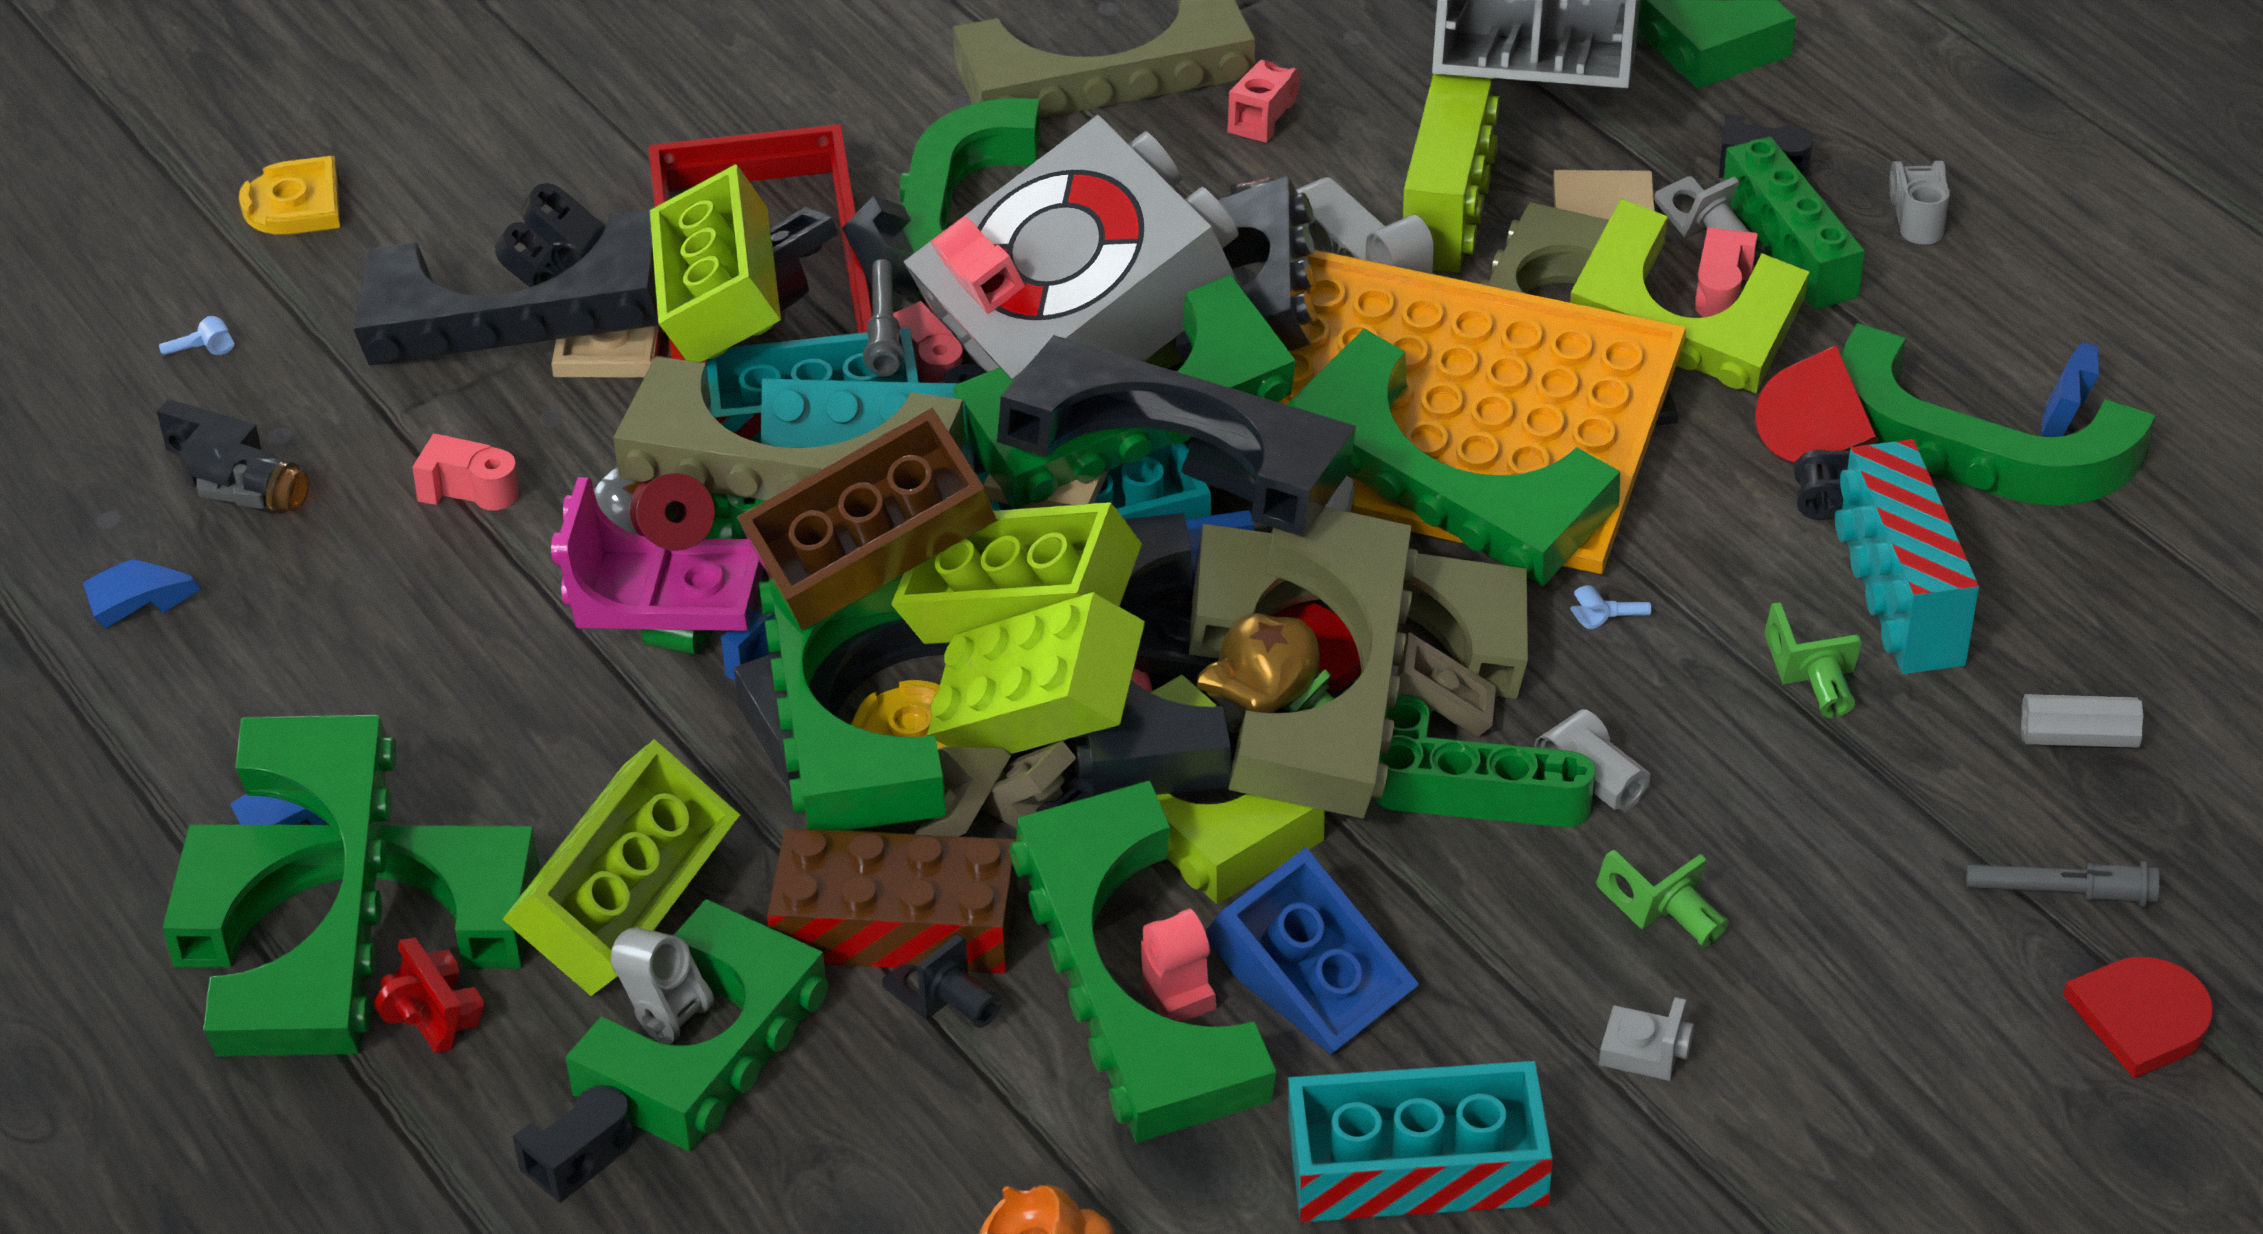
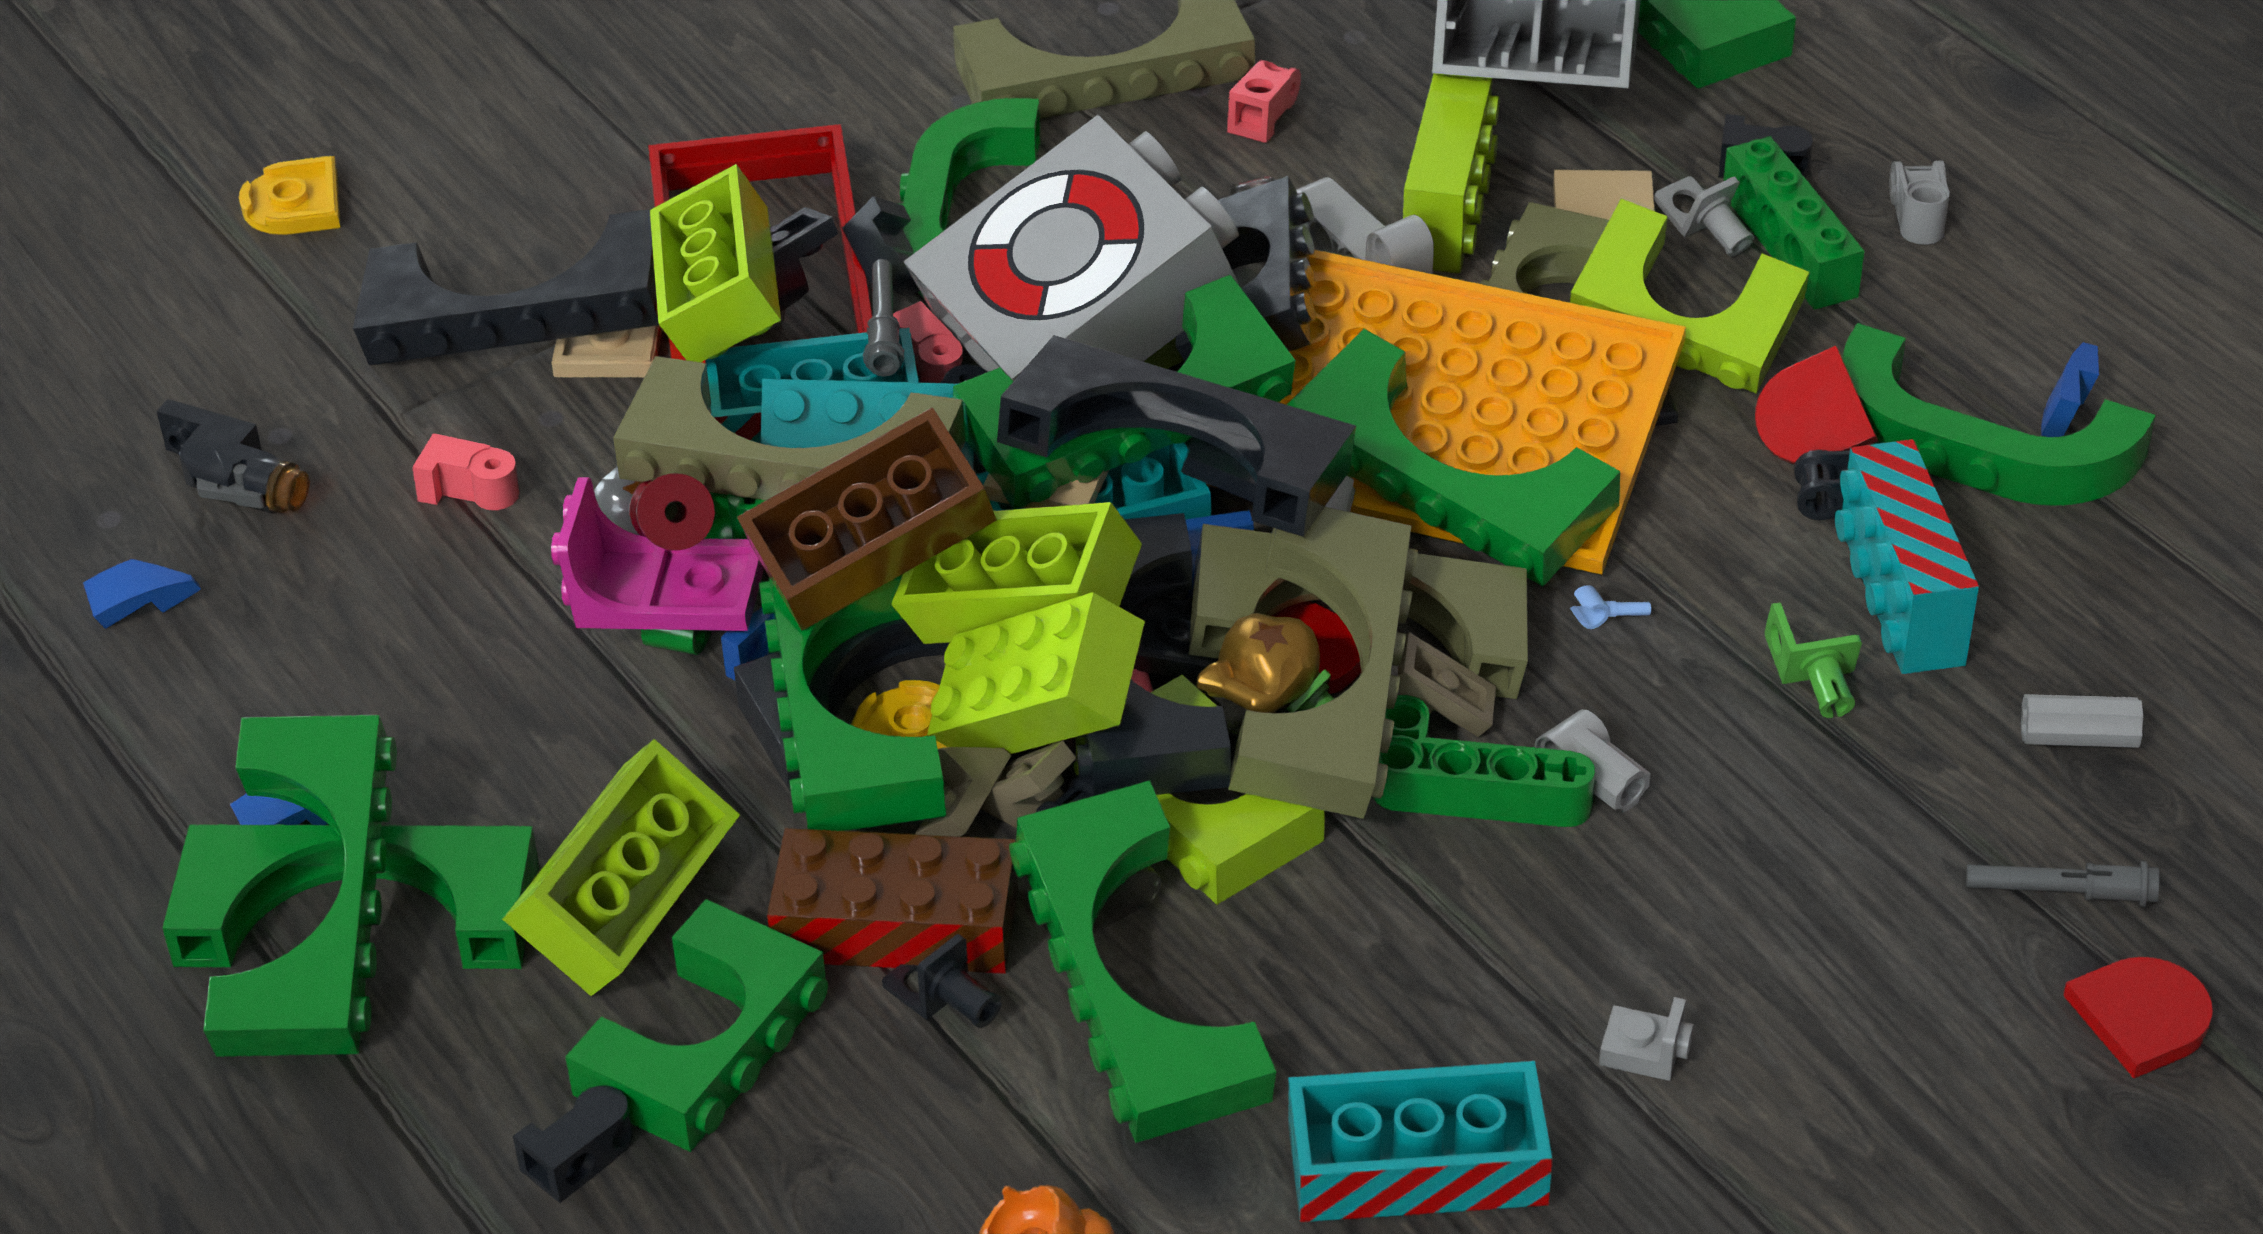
(211, 333): light blue hand -> none
(423, 996): red hips -> none
(552, 239): black piece -> none
(660, 981): light grey piece -> none
(975, 261): coral leg -> none
(1177, 967): coral leg -> none
(1310, 953): blue slope -> none
(1672, 896): bright green bracket -> none
(1724, 263): coral leg -> none

